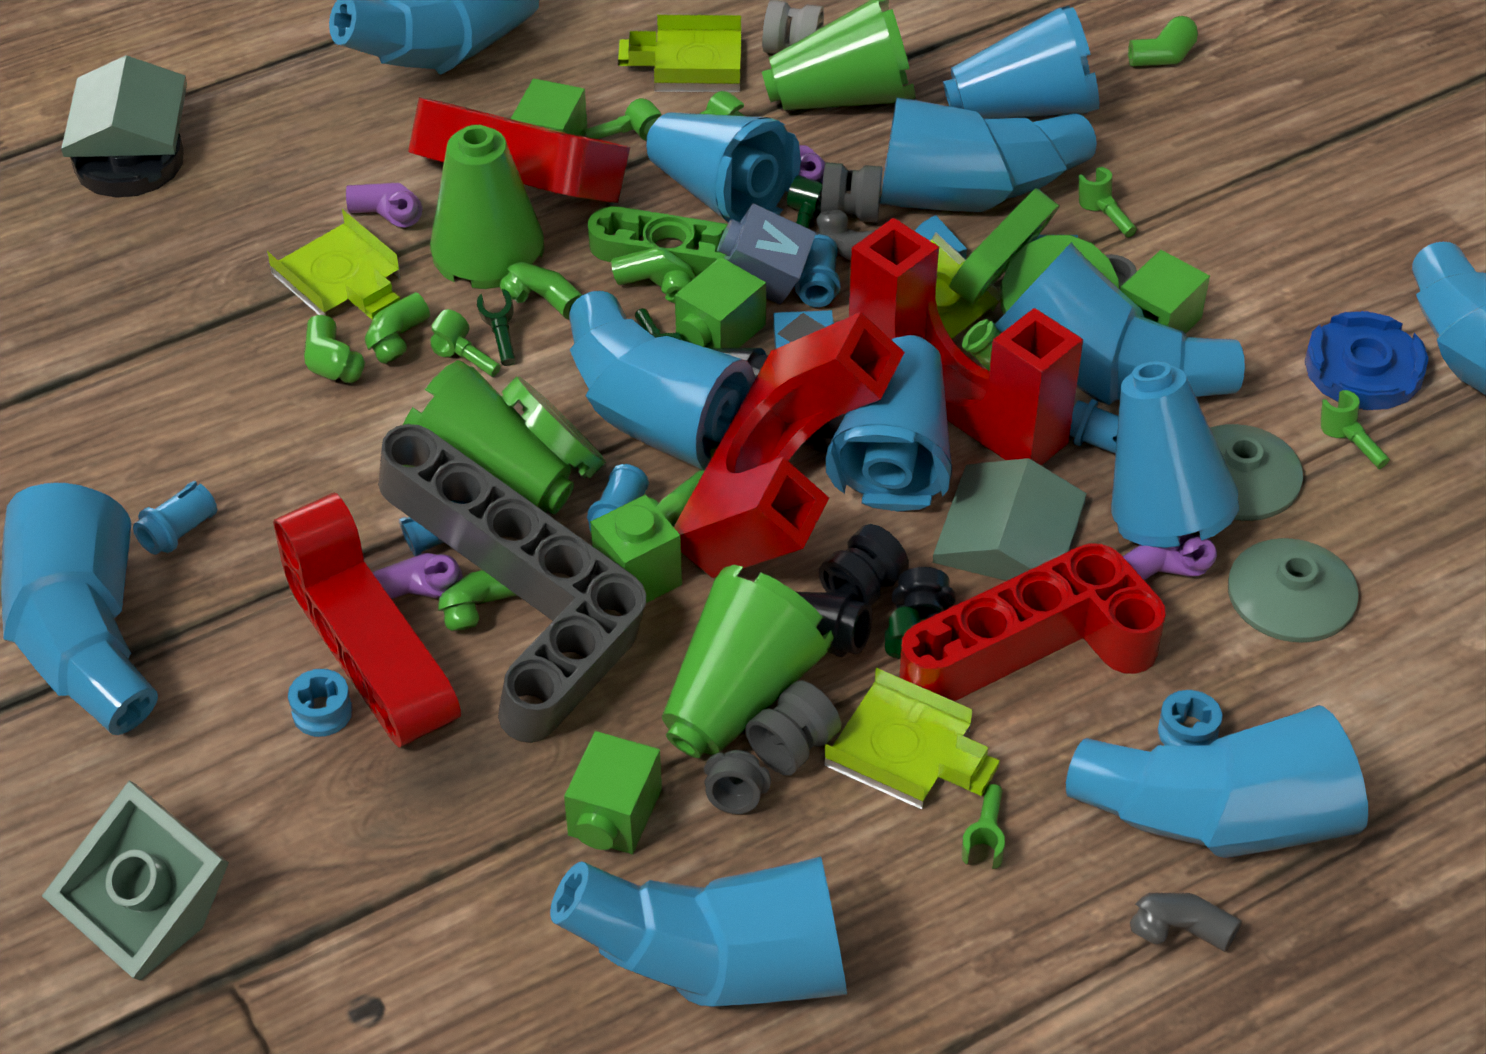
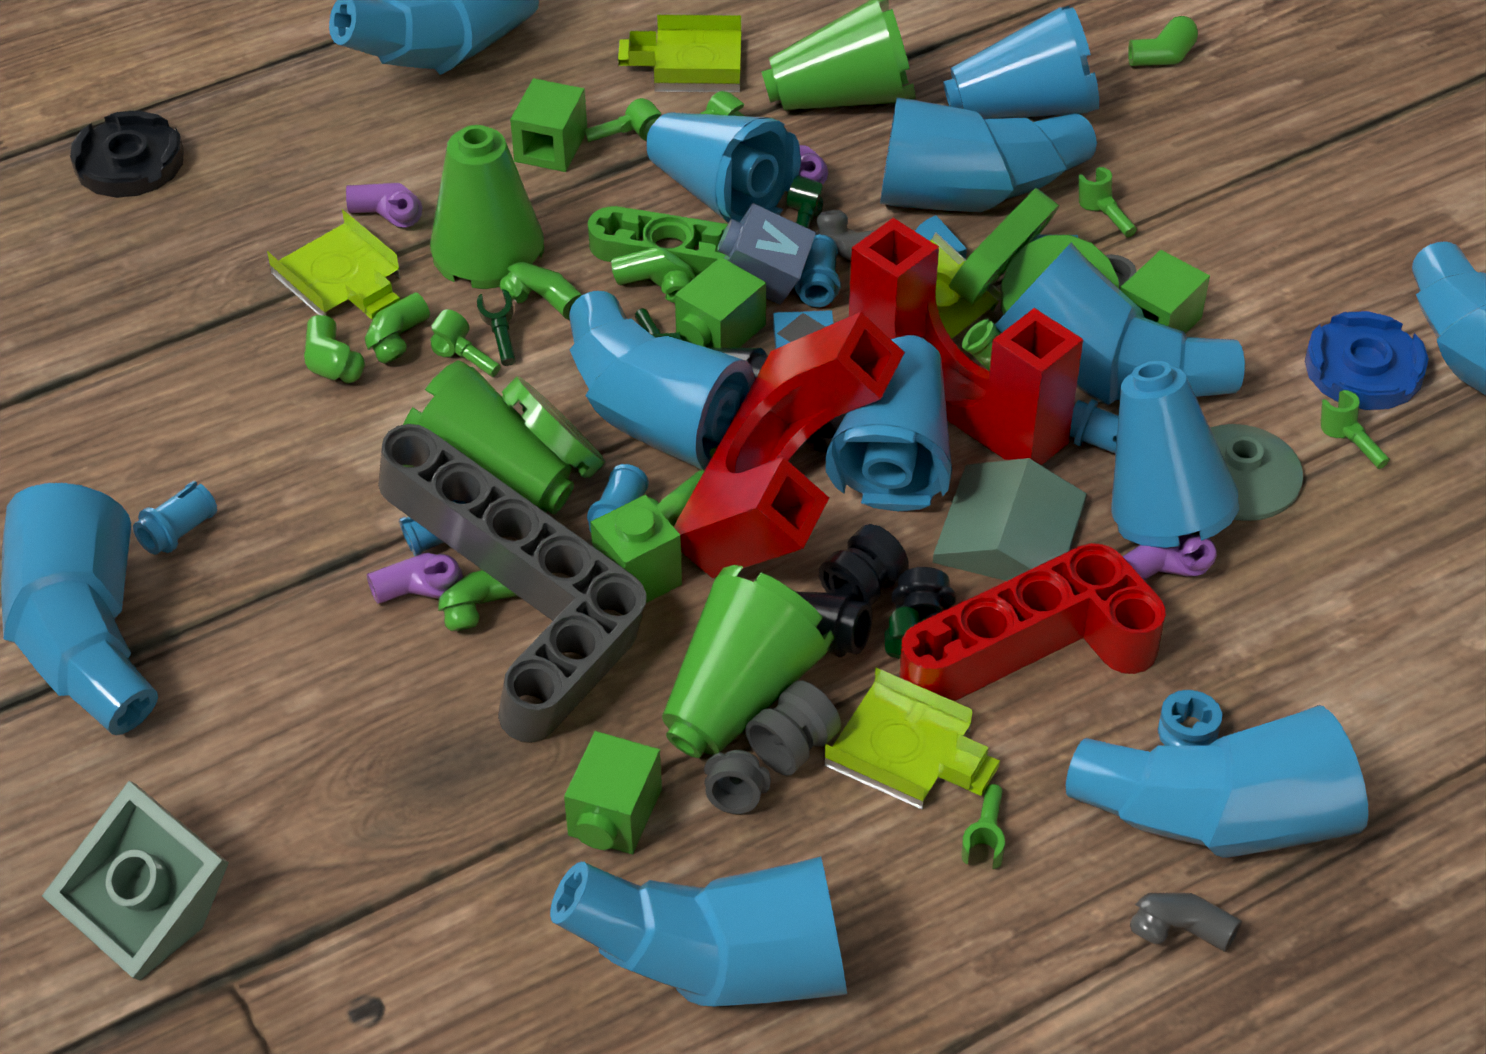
(125, 111): sand green slope -> none
(320, 684): dark azure bush -> none
(361, 622): red beam -> none
(542, 155): red beam -> none
(788, 25): light grey wheel -> none
(864, 188): dark grey wheel -> none
(1293, 590): sand green dish -> none

